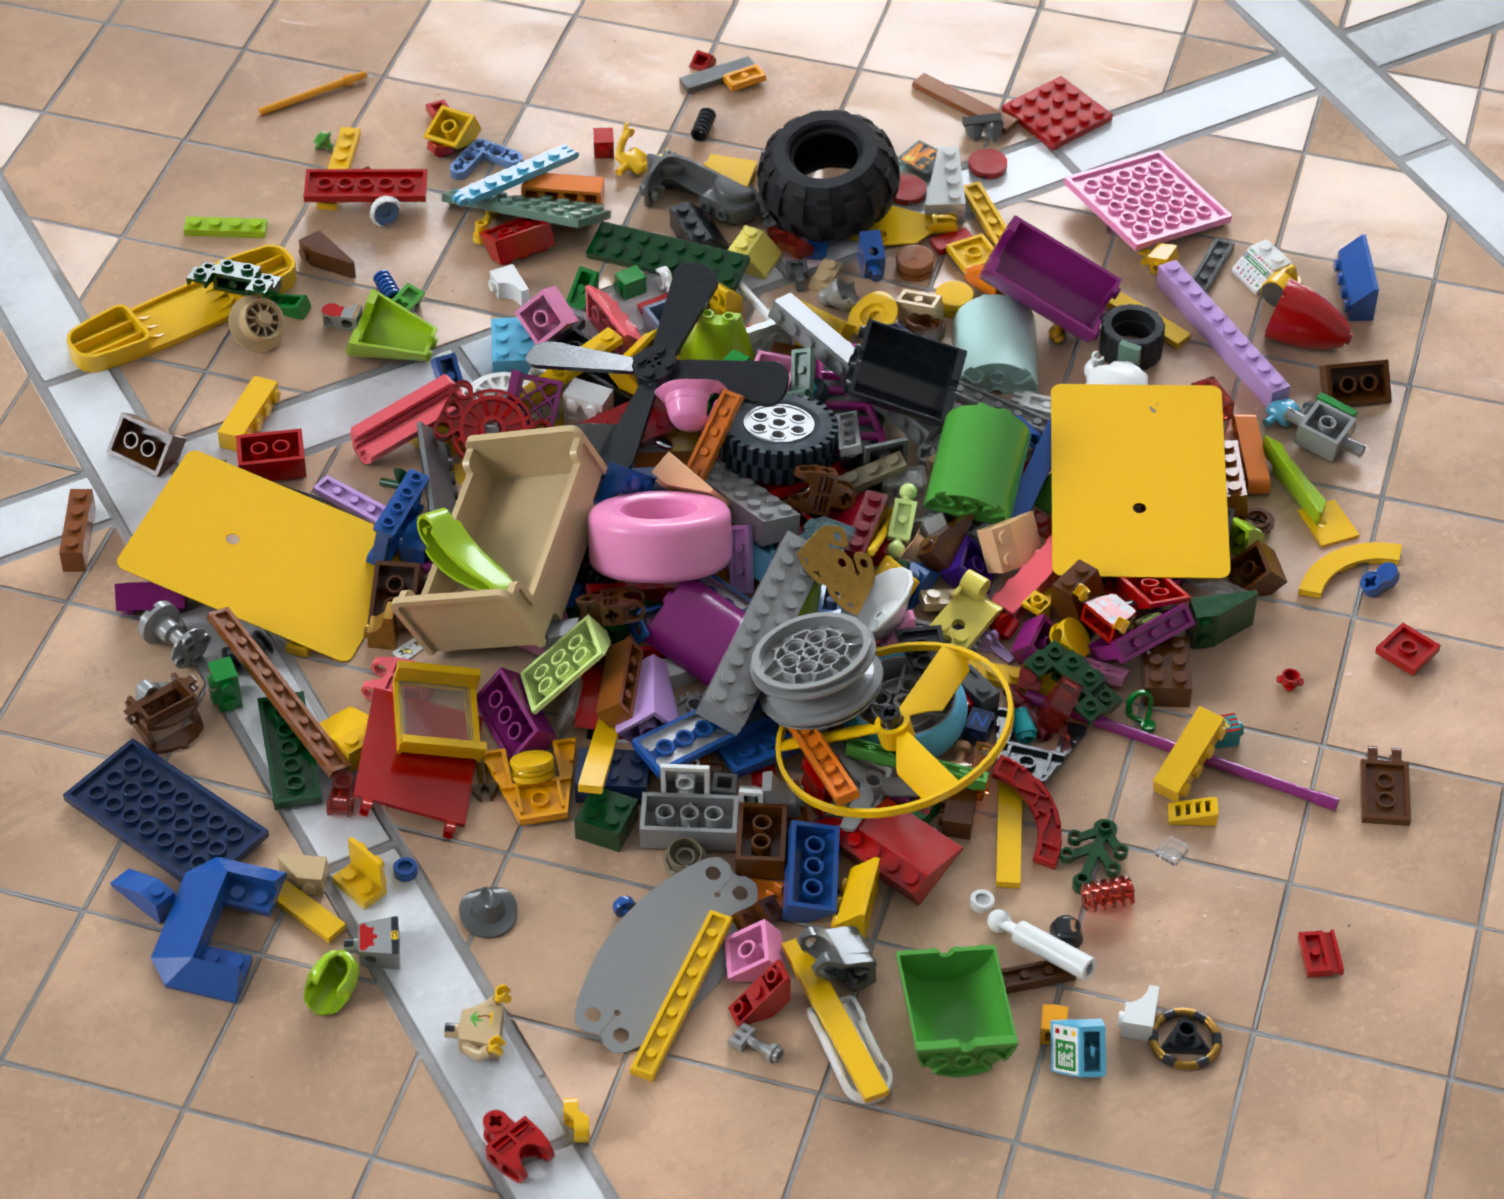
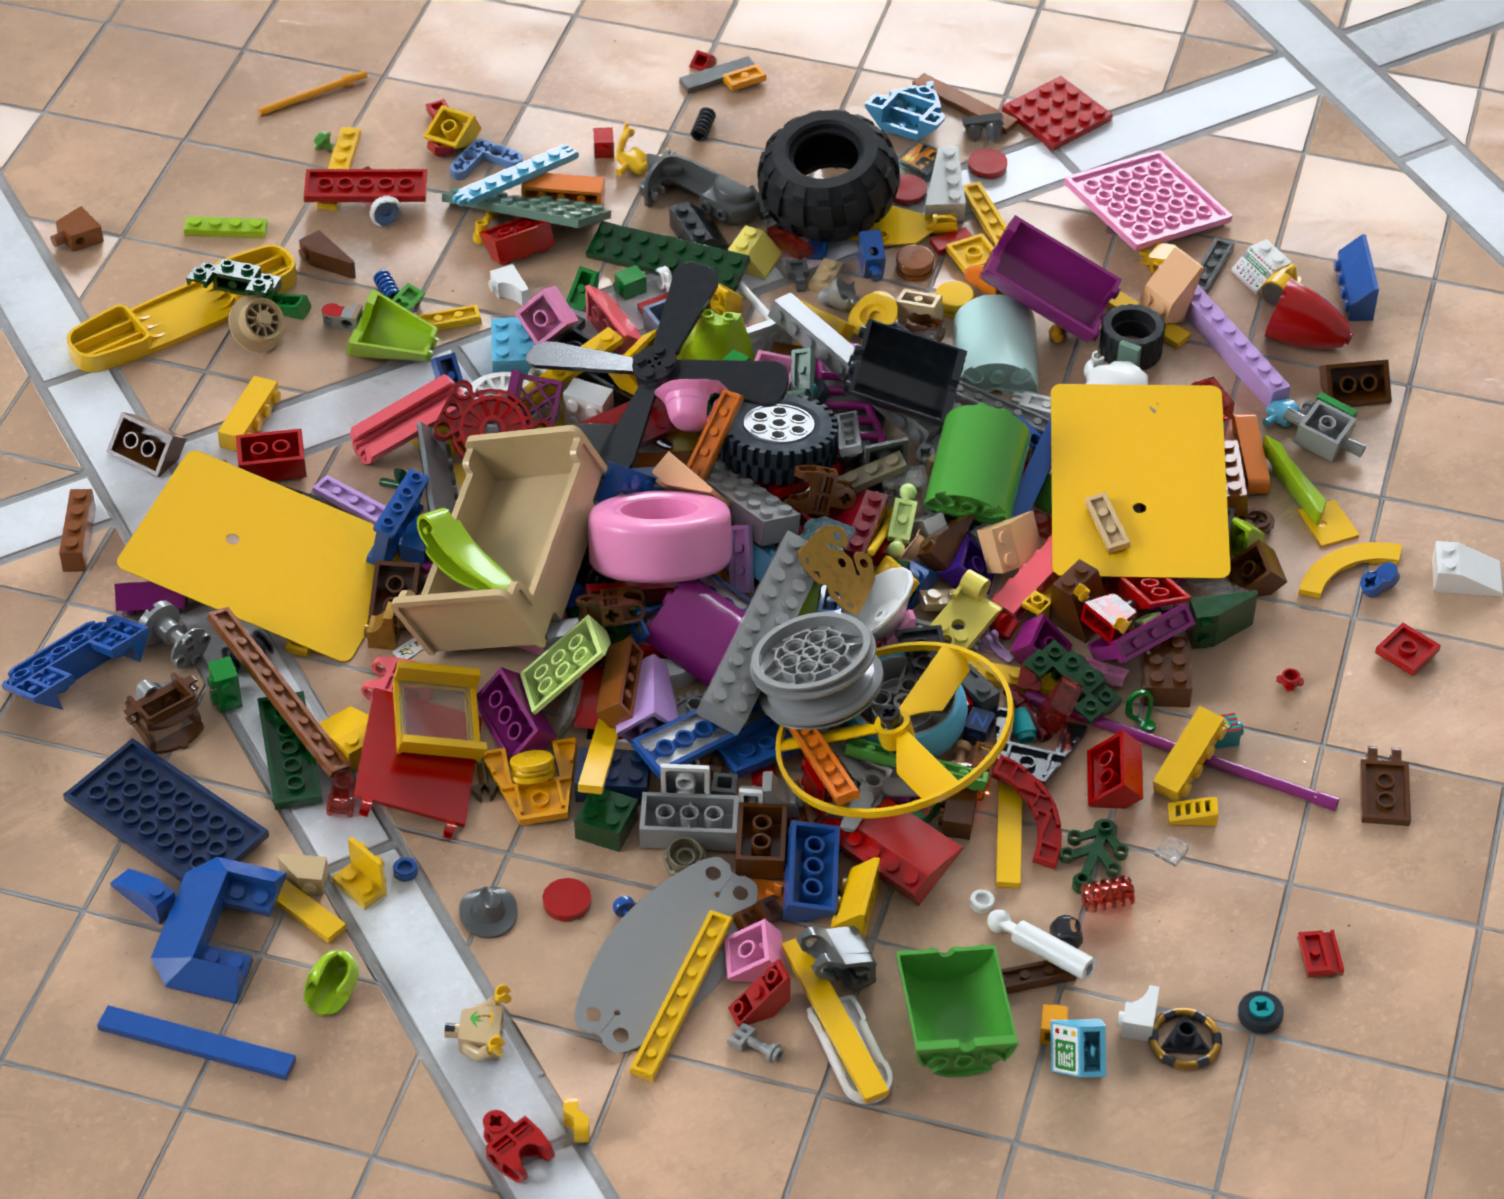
(73, 656): none -> blue slope
(77, 230): none -> dark orange torso
(197, 1042): none -> blue tile
(377, 943): light grey torso -> none
(453, 317): none -> yellow tile
(566, 899): none -> red tile
(737, 169): yellow slope -> none
(907, 111): none -> dark azure wedge
(1071, 636): yellow head -> none
(1107, 523): none -> tan plate
(1115, 772): none -> red slope
(1172, 286): none -> light nougat slope
(1267, 1018): none -> black wheel
(1465, 570): none -> white slope

